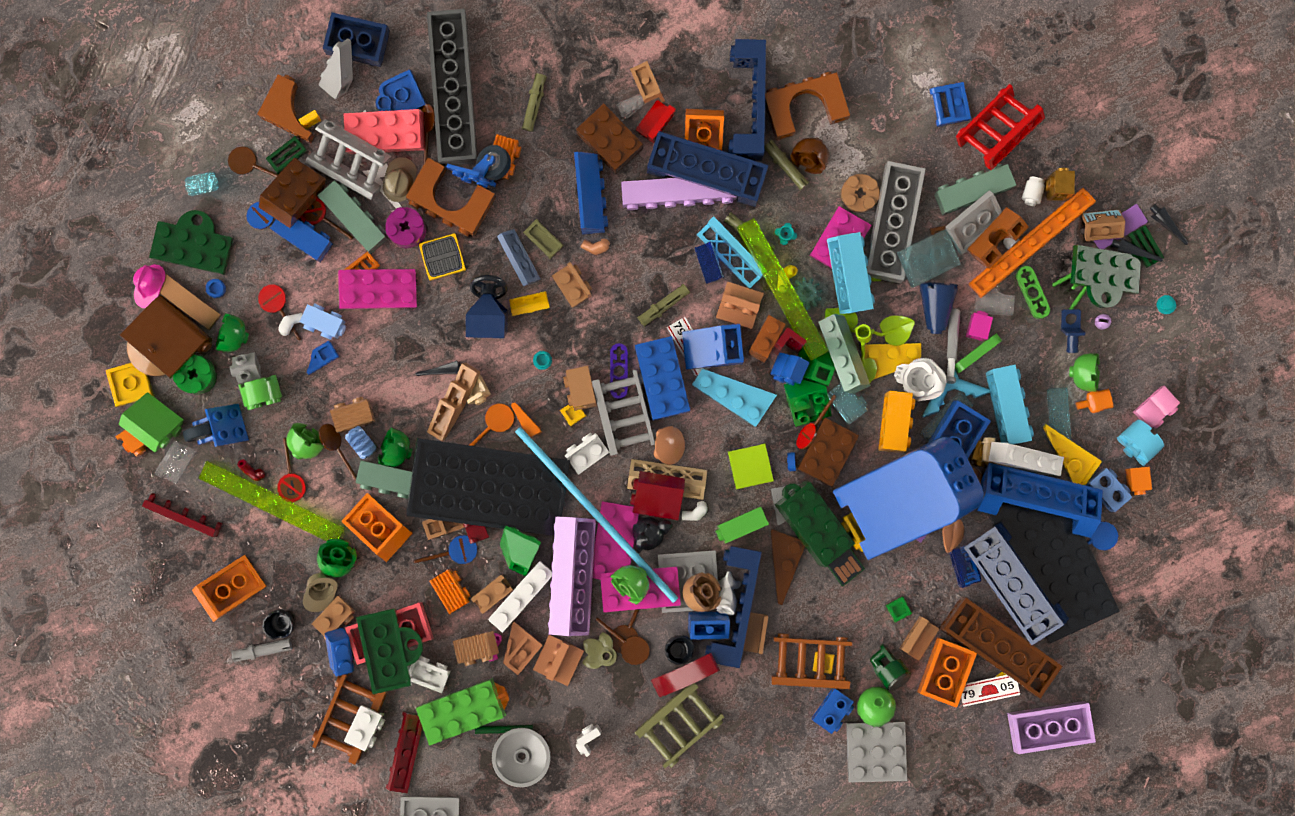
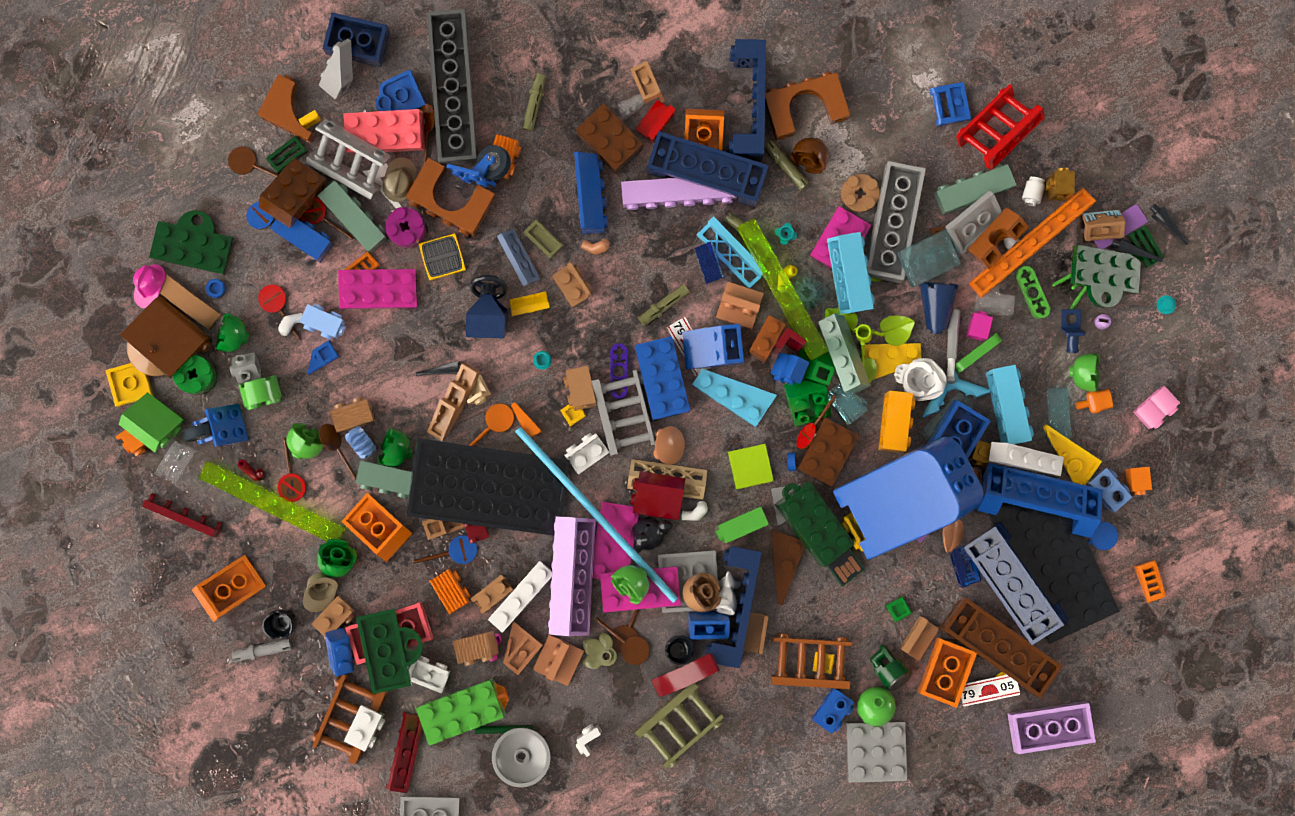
(201, 183): clear light blue gear -> none
(519, 550): slope -> none
(986, 448): tan pin -> none
(1140, 442): medium azure brick -> none
(1155, 572): none -> orange slope

